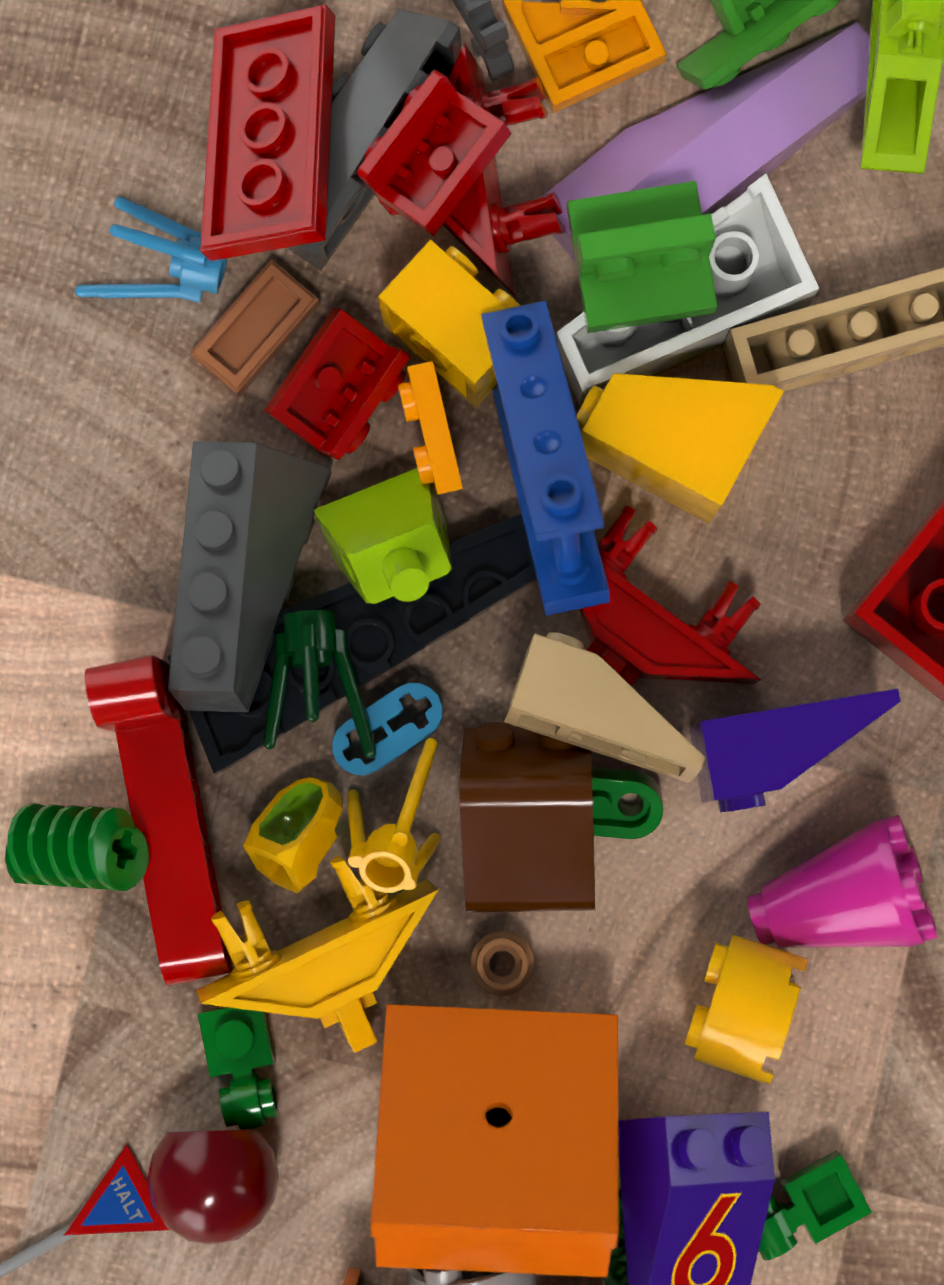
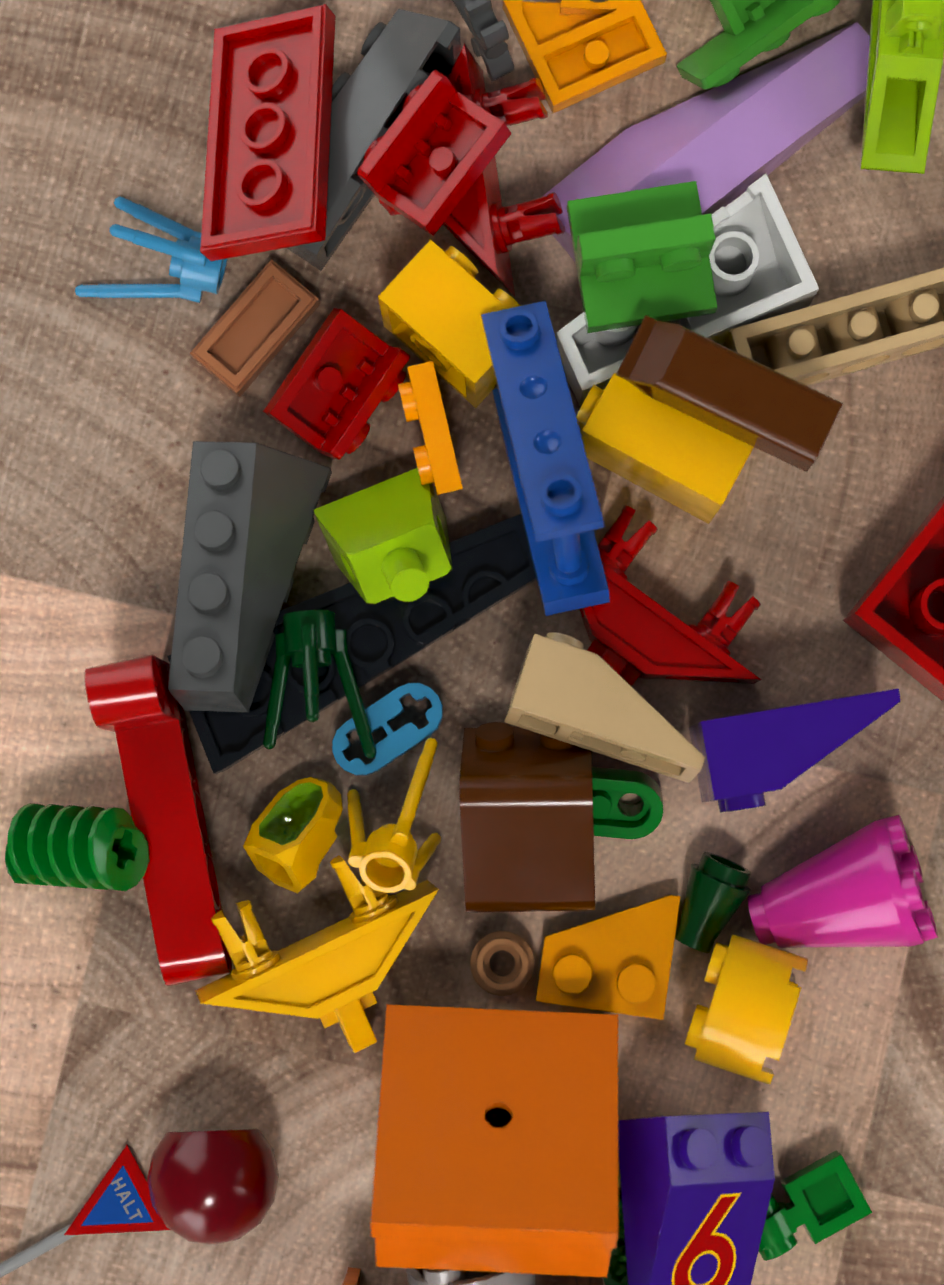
(236, 1044): green plate -> none
(613, 961): none -> light orange wing
(711, 899): none -> dark green cone
(729, 392): none -> reddish brown piece

